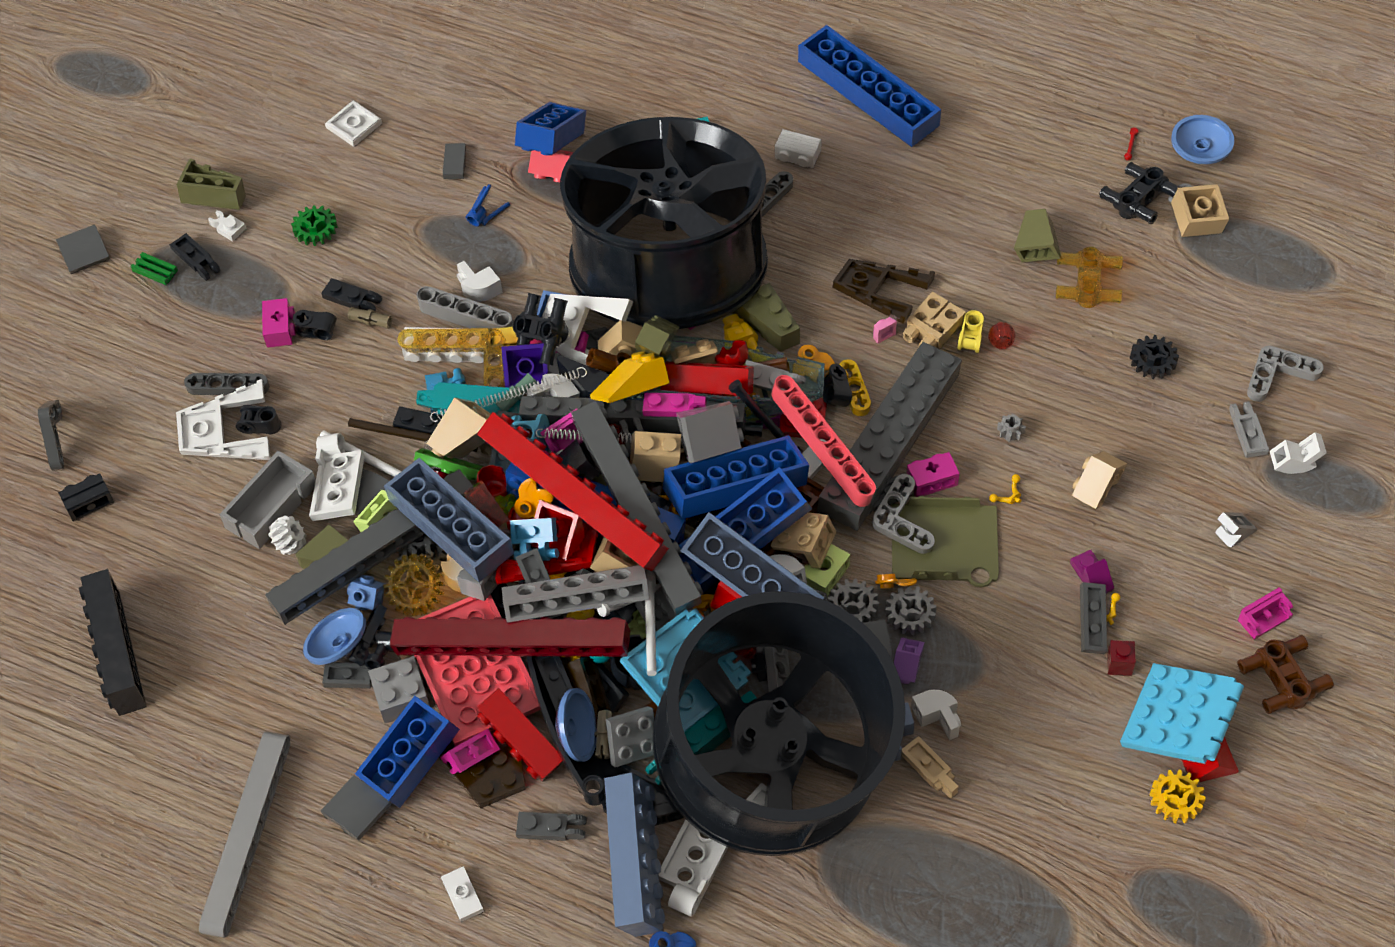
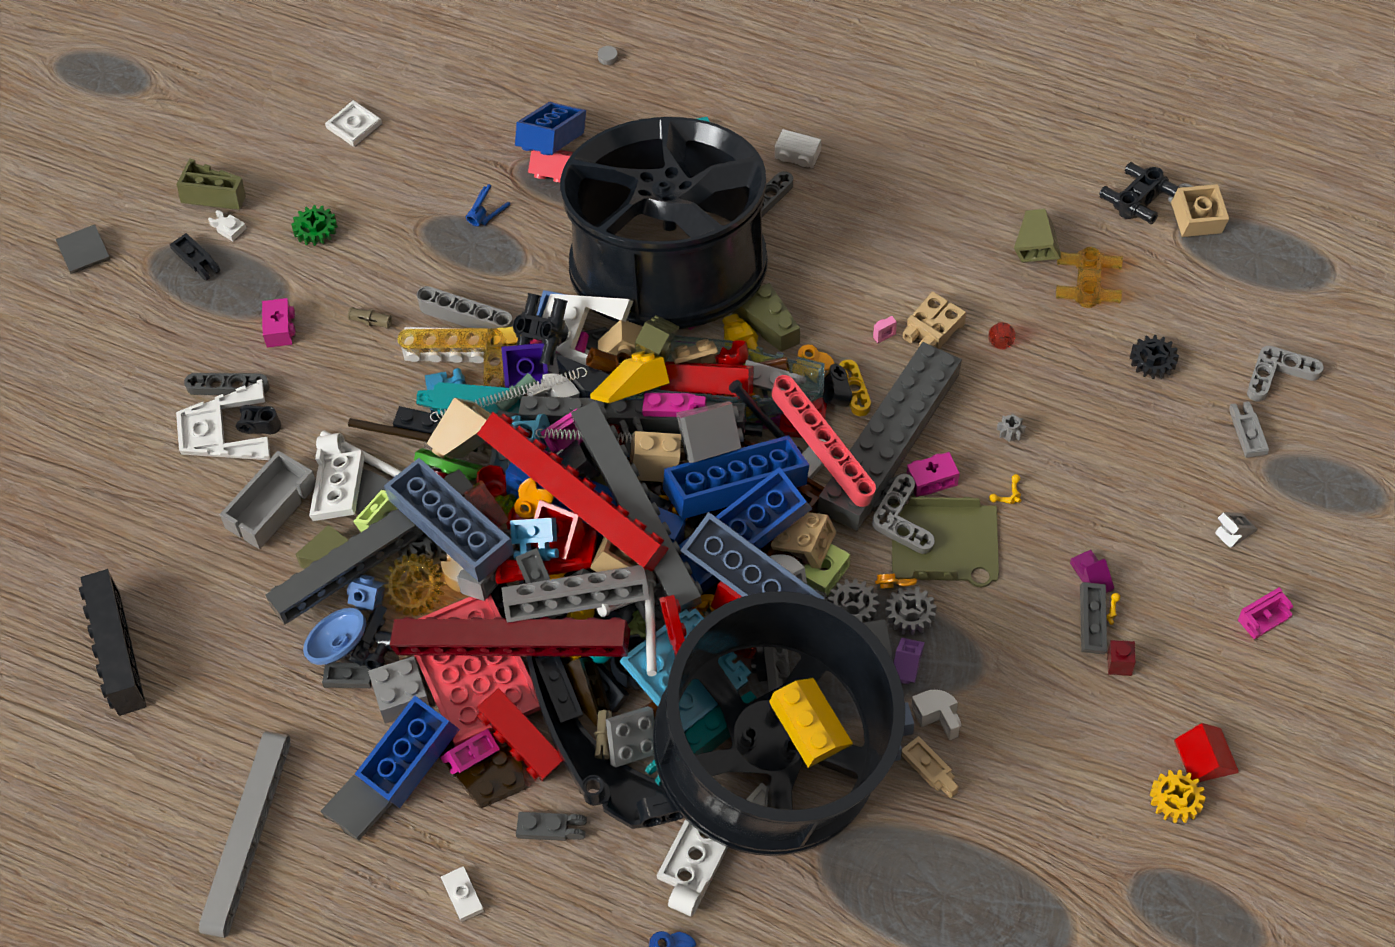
(49, 415): dark grey beam -> none
(86, 496): black brick -> none
(157, 266): green tile -> none
(287, 535): white gear -> none
(318, 324): black piece -> none
(350, 295): black hinge -> none
(454, 161): dark grey tile -> none
(478, 286): white brick -> none
(576, 725): medium blue dish -> none
(607, 55): none -> light grey tile
(634, 855): sand blue brick -> none
(675, 629): none -> red hinge
(809, 721): none -> yellow slope
(864, 279): dark brown wing -> none
(869, 85): blue brick -> none
(971, 335): light yellow piece -> none
(1099, 475): brick -> none
(1133, 132): red hinge -> none
(1182, 713): medium azure hinge -> none
(1202, 139): medium blue dish -> none
(1285, 674): reddish brown piece -> none
(1298, 458): white brick -> none

